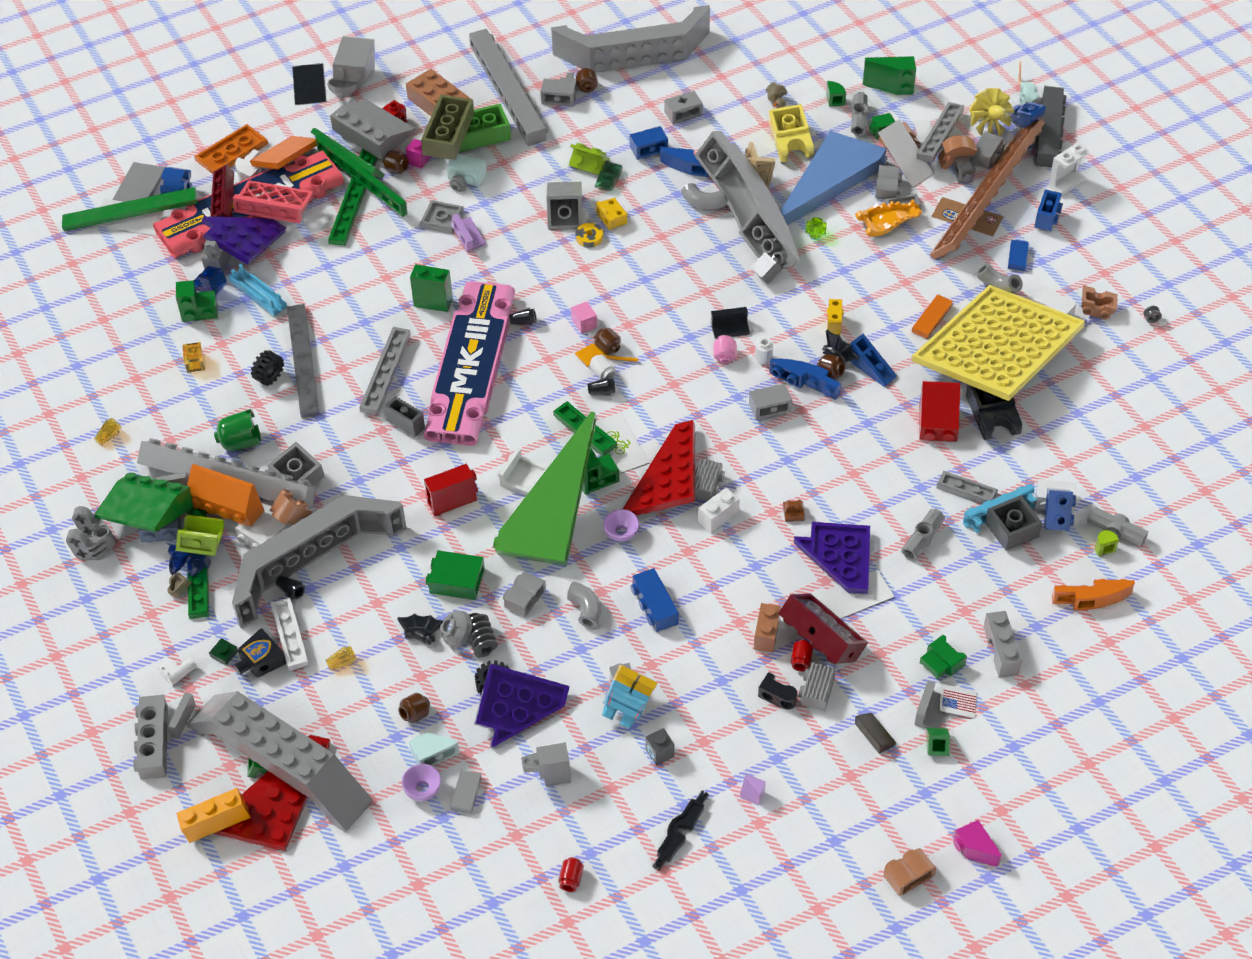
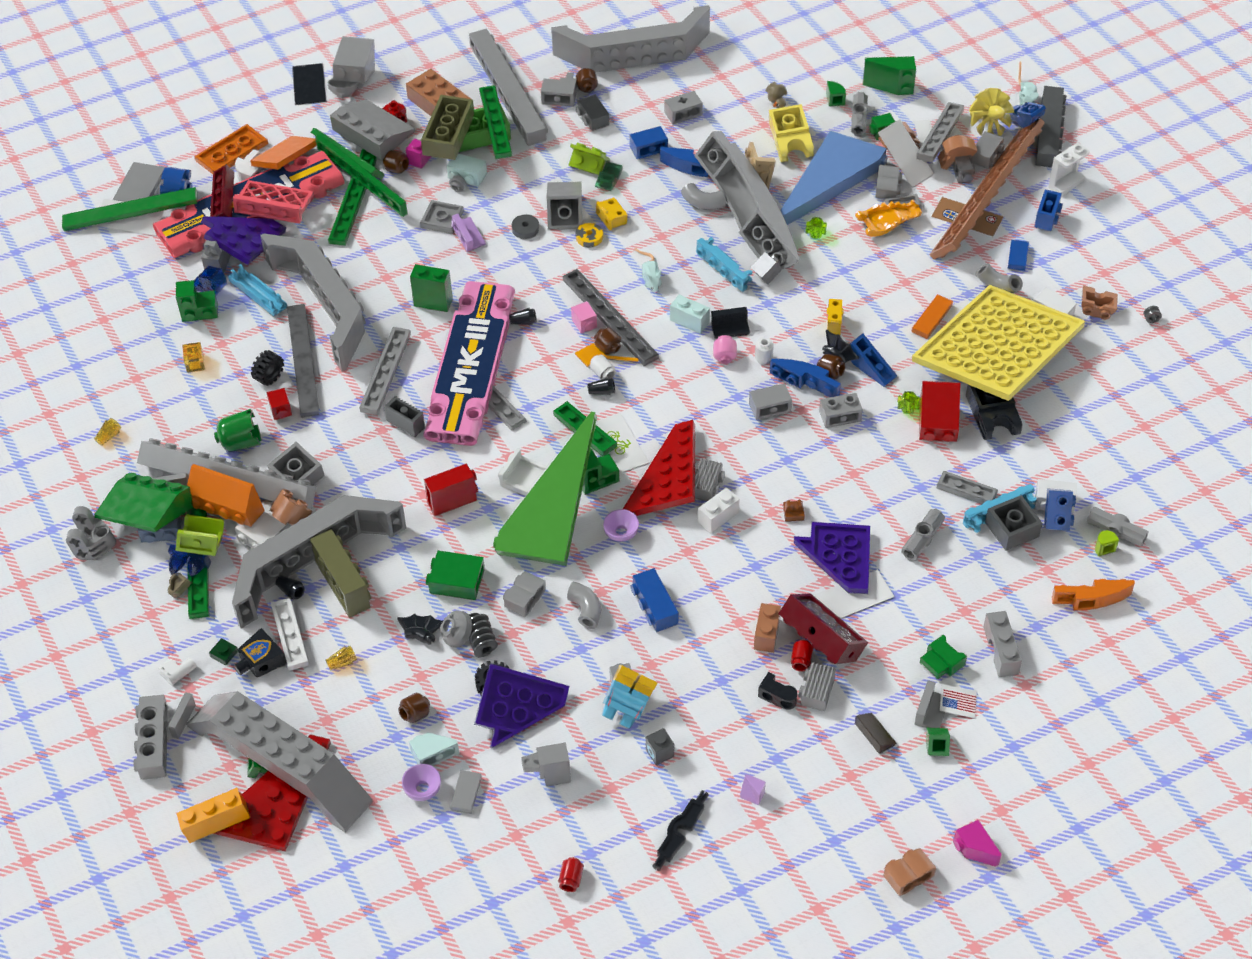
(279, 404): none -> red brick
(325, 282): none -> light grey slope
(341, 573): none -> olive brick
(495, 122): none -> green tile
(505, 410): none -> light grey tile
(525, 226): none -> dark grey piece
(593, 112): none -> dark grey brick
(611, 317): none -> flat silver tile
(651, 272): none -> light aqua animal
(689, 314): none -> light aqua brick
(723, 263): none -> medium azure piece
(840, 410): none -> light grey brick
(908, 402): none -> clear neon green gear

